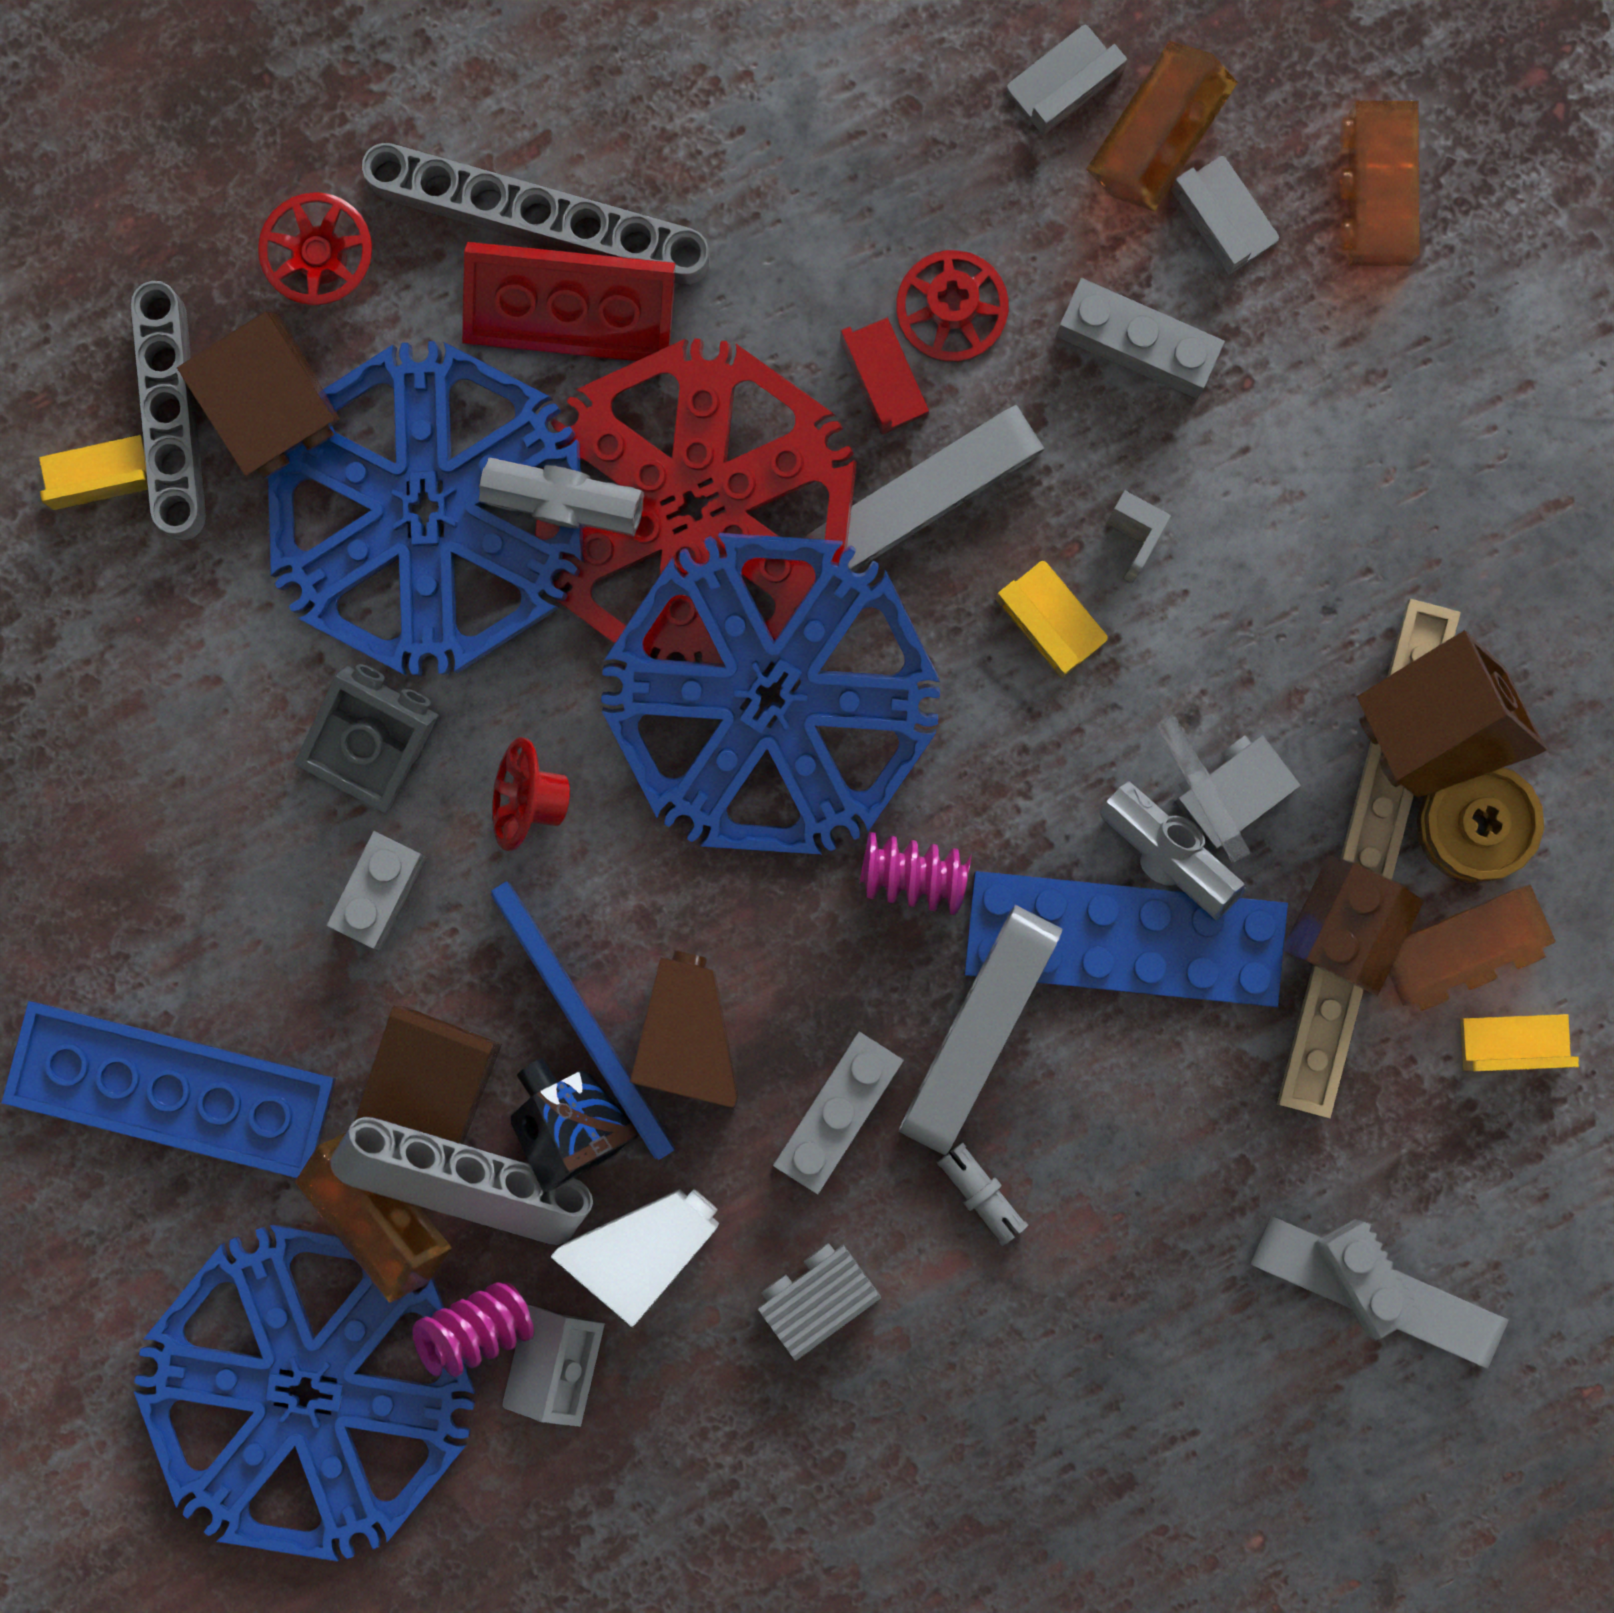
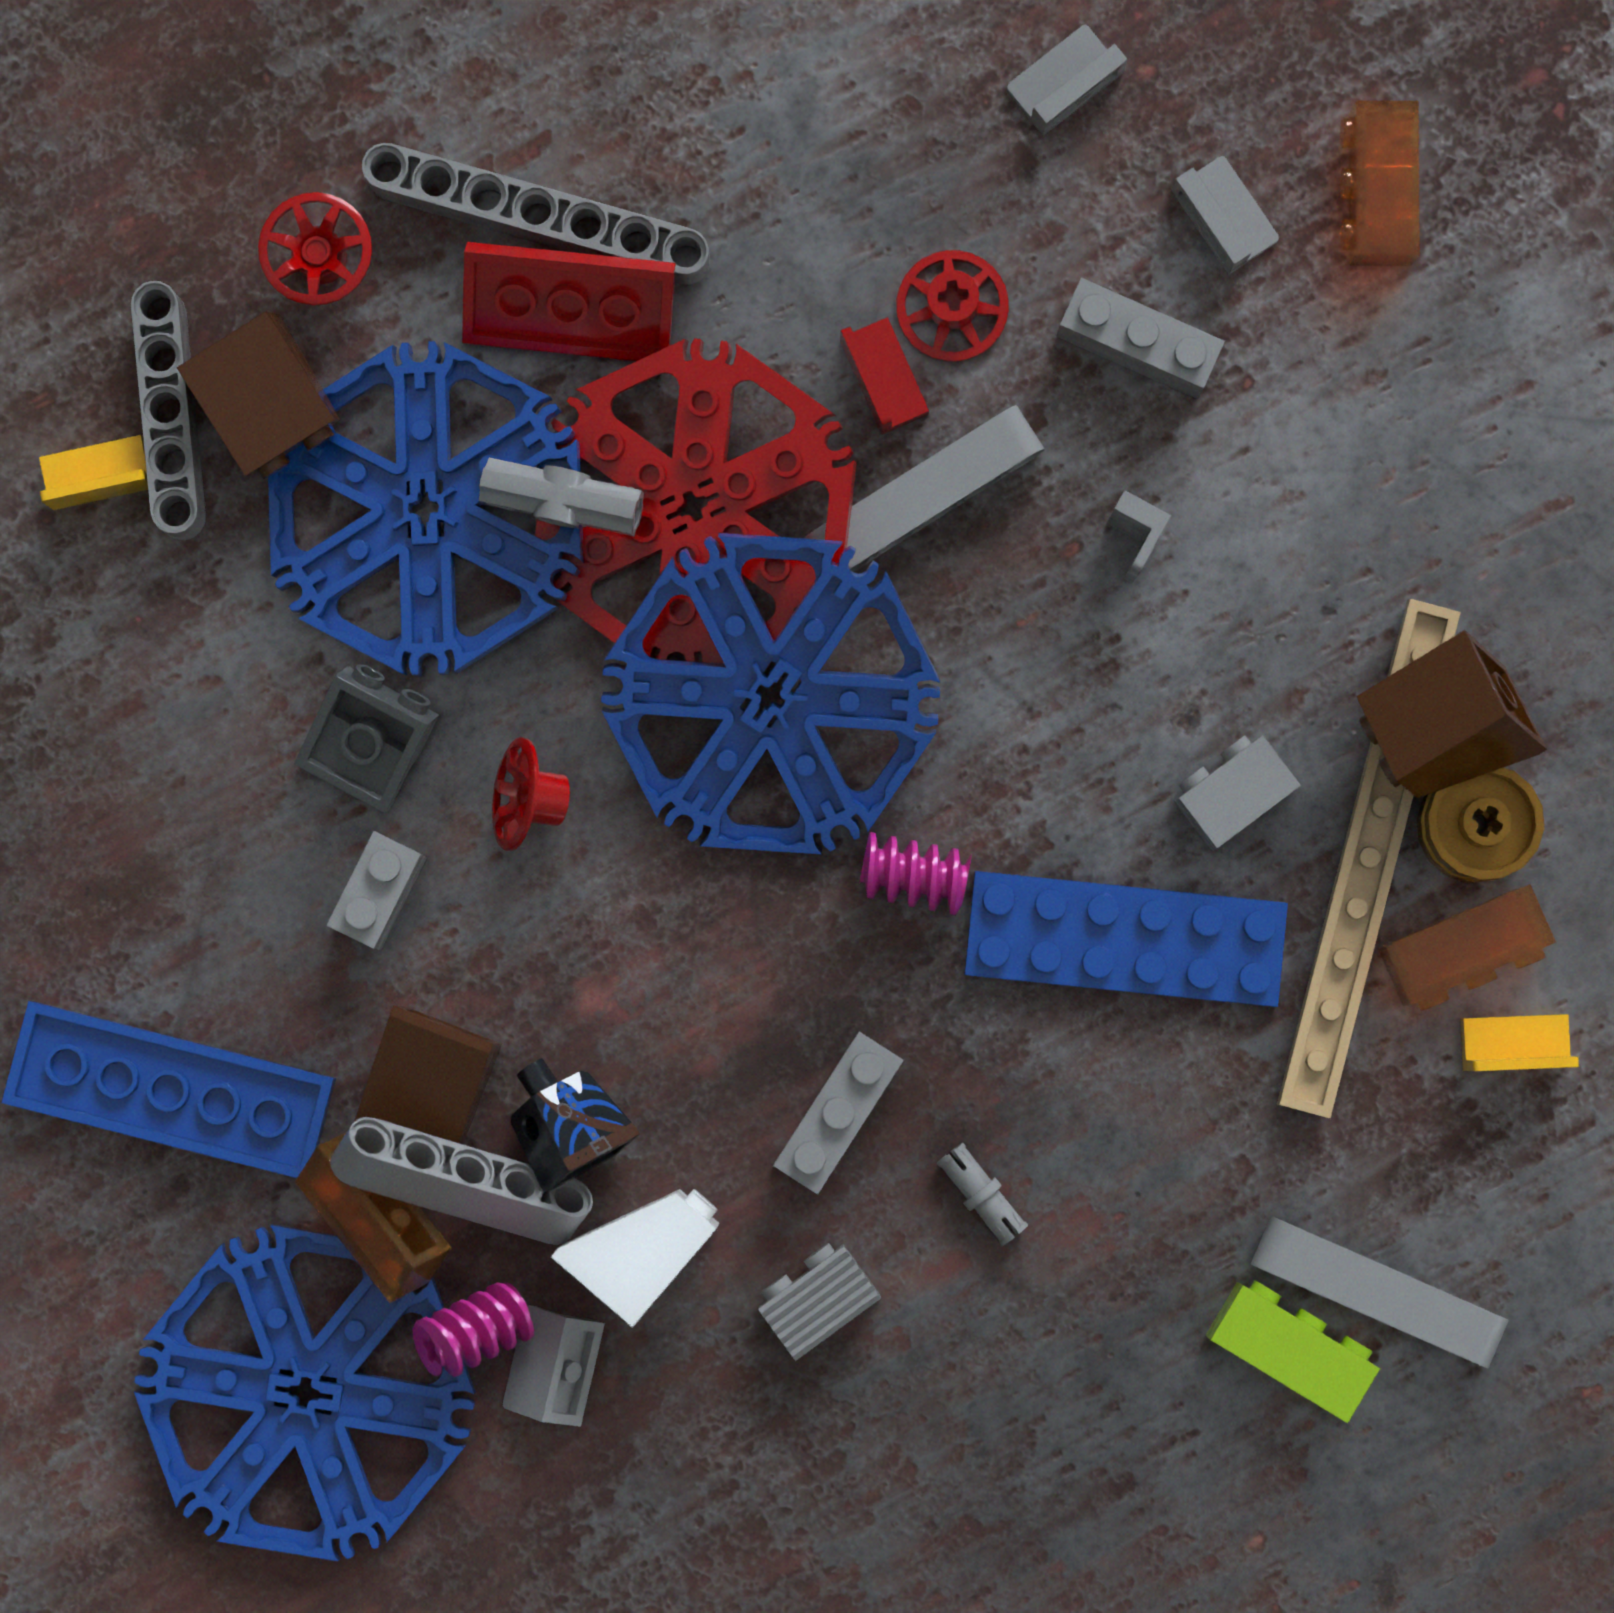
(582, 1020): blue tile -> none
(685, 1034): reddish brown slope -> none
(980, 1030): light grey beam -> none
(1051, 618): yellow panel -> none
(1162, 125): clear orange brick -> none
(1172, 850): light grey piece -> none
(1203, 788): clear bar -> none
(1294, 1349): none -> lime brick
(1353, 924): reddish brown slope -> none
(1367, 1279): light grey brick -> none

